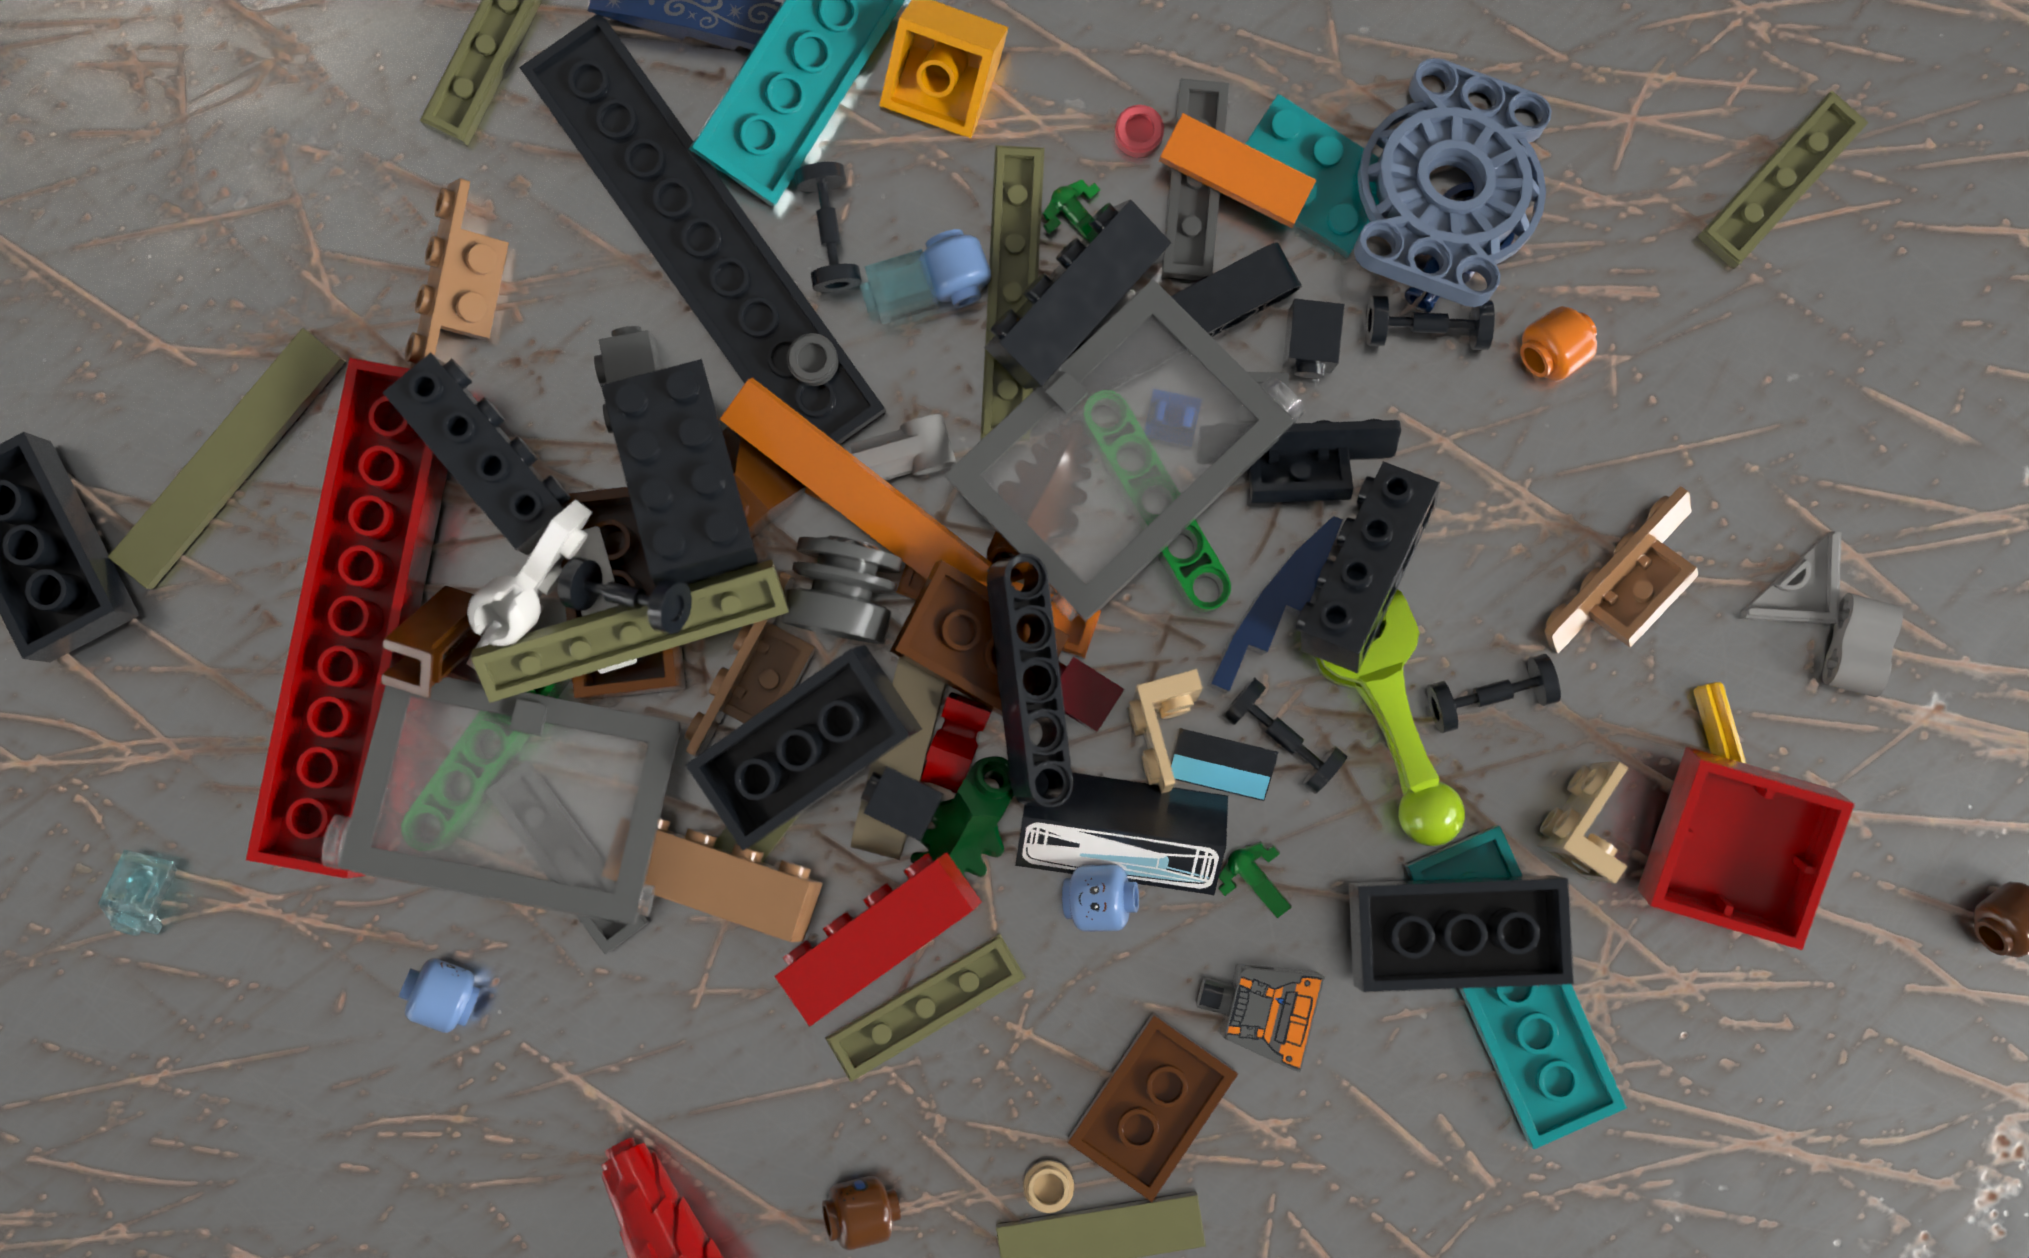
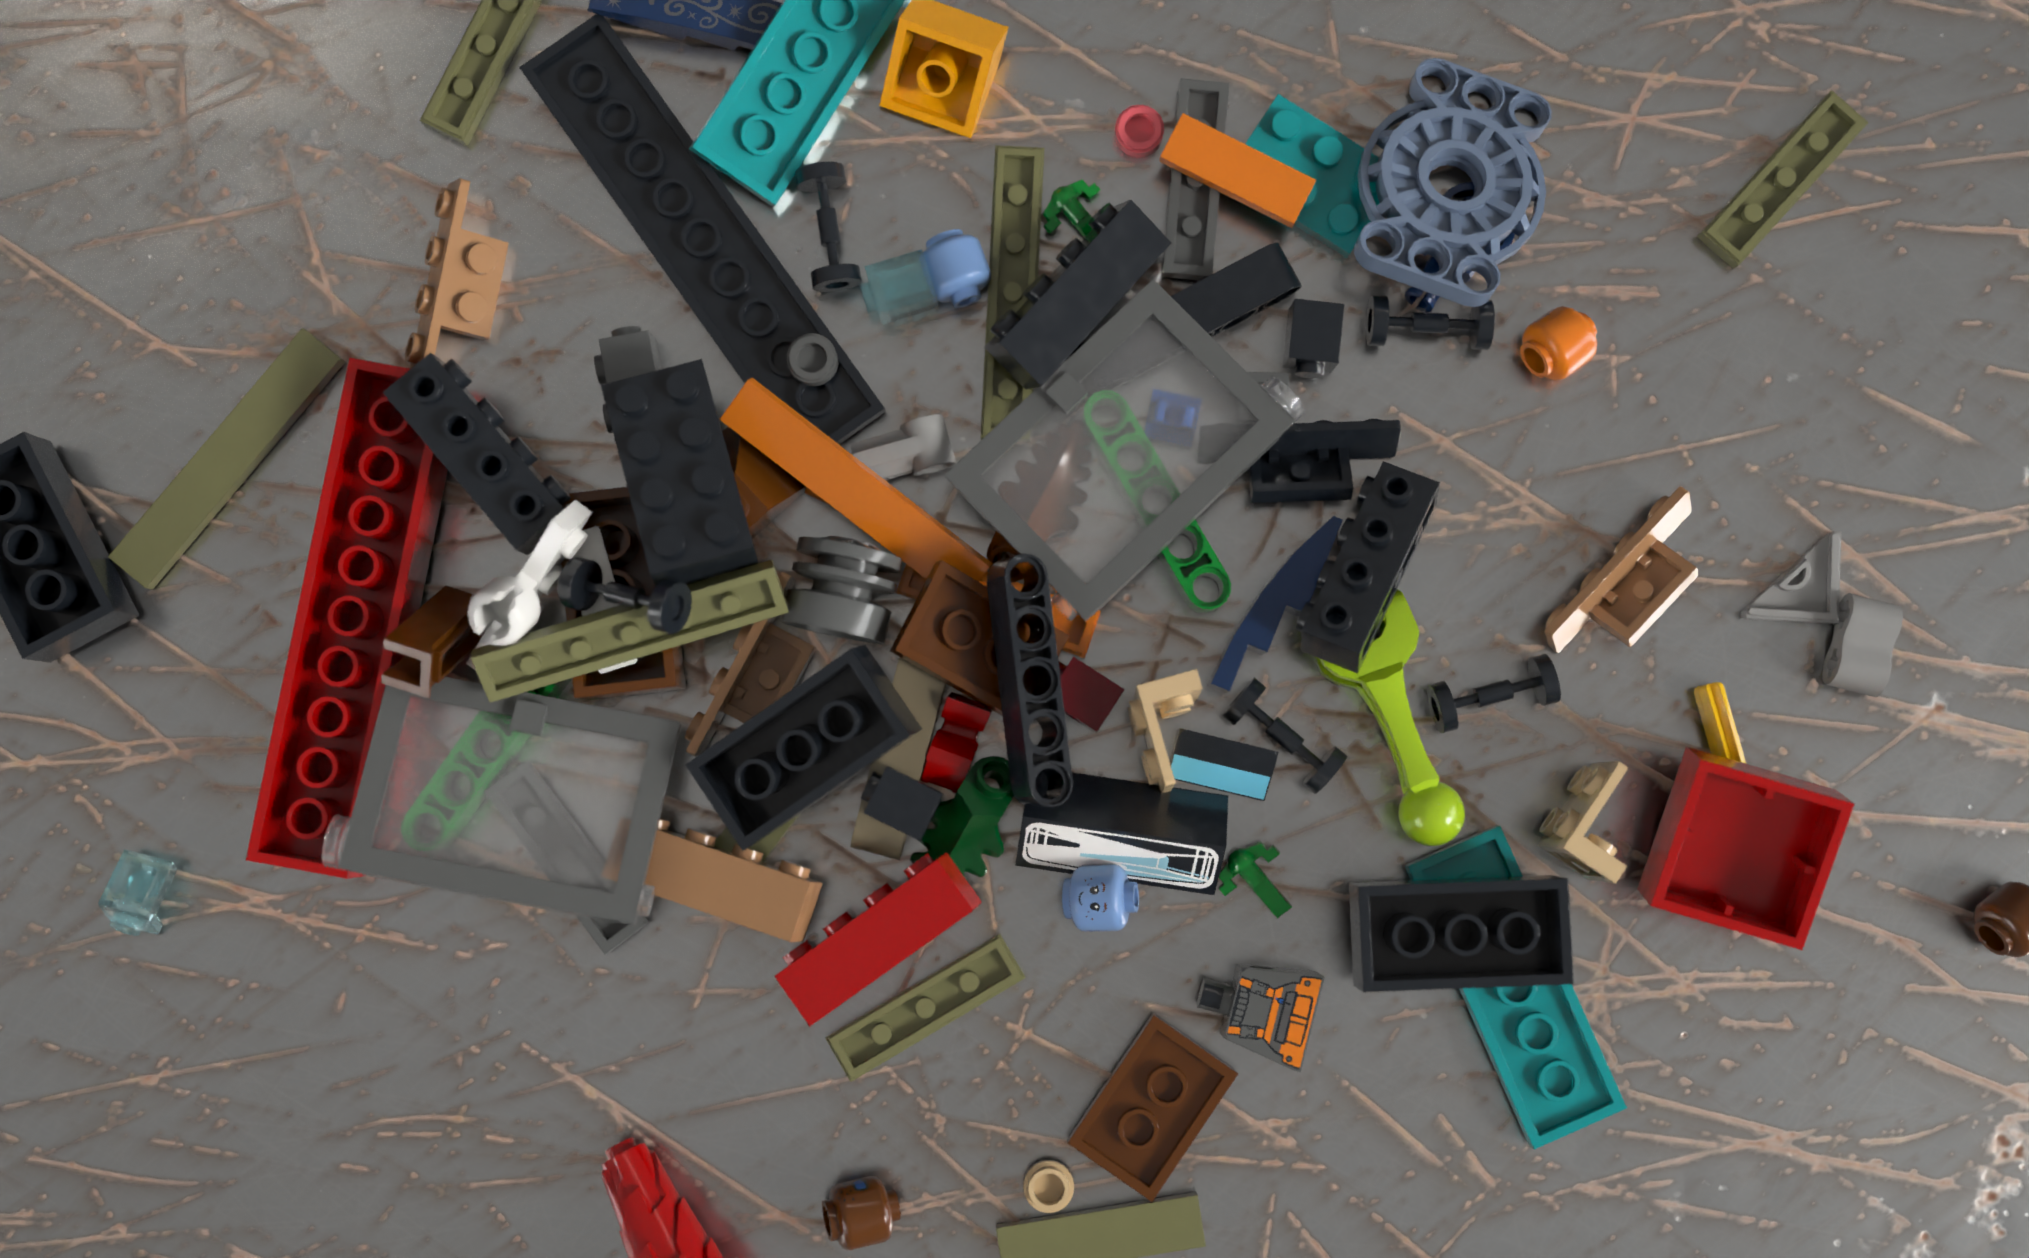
(439, 995): medium blue head -> none

